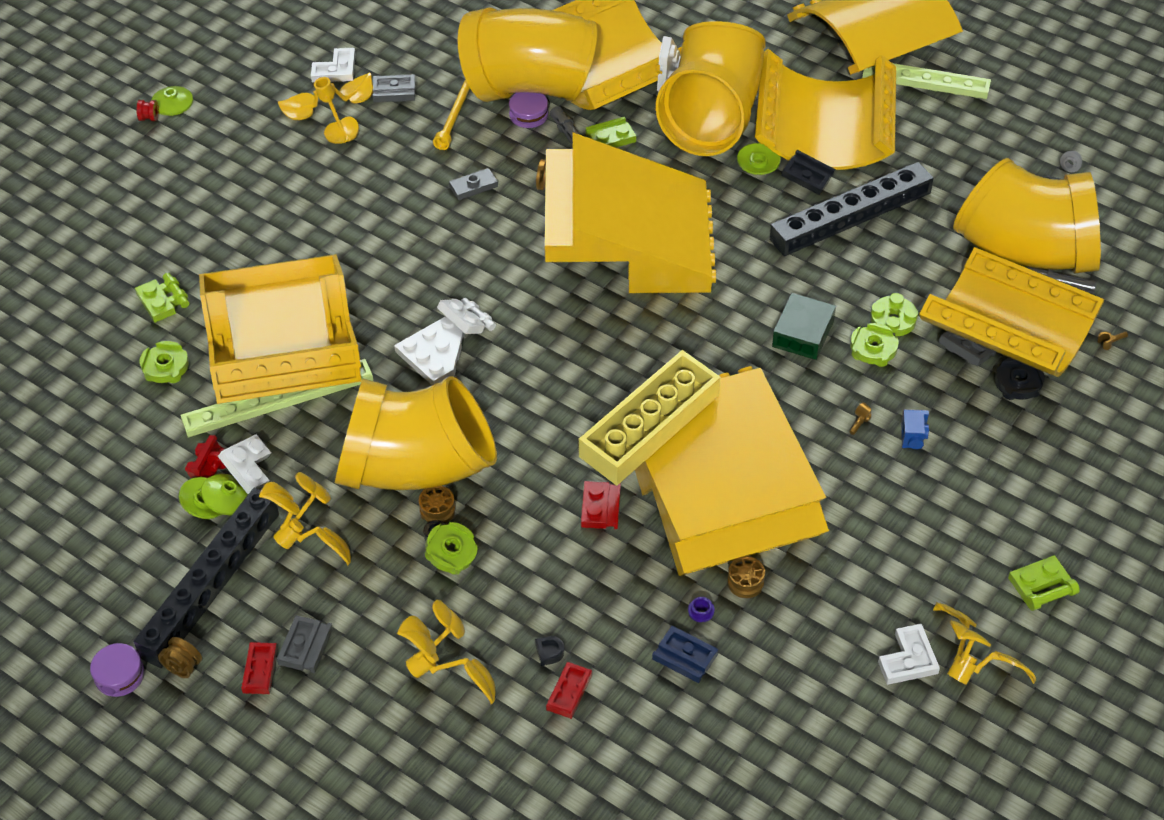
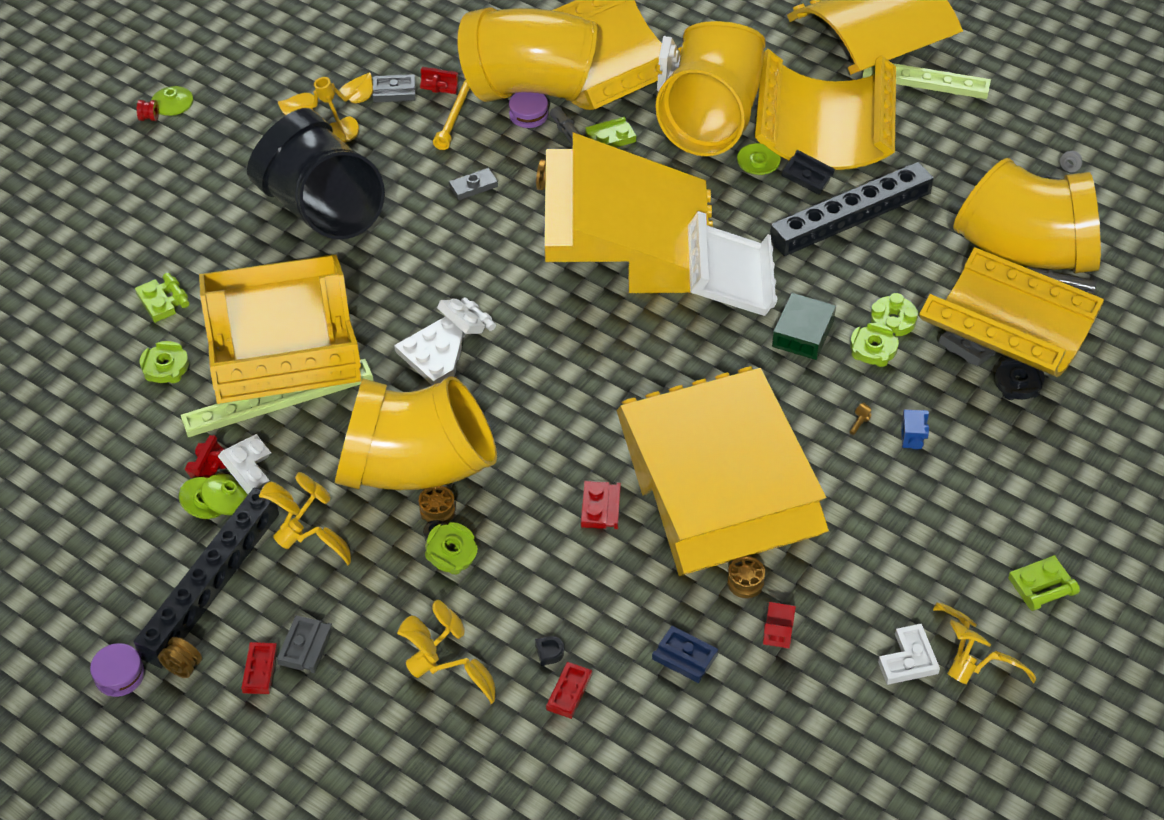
(317, 176): none -> black cylinder
(339, 70): white plate -> none
(439, 80): none -> red hips
(649, 417): light yellow brick -> none
(701, 603): dark purple plate -> none
(731, 267): none -> white panel
(779, 625): none -> red brick
(1109, 339): pearl gold hand -> none

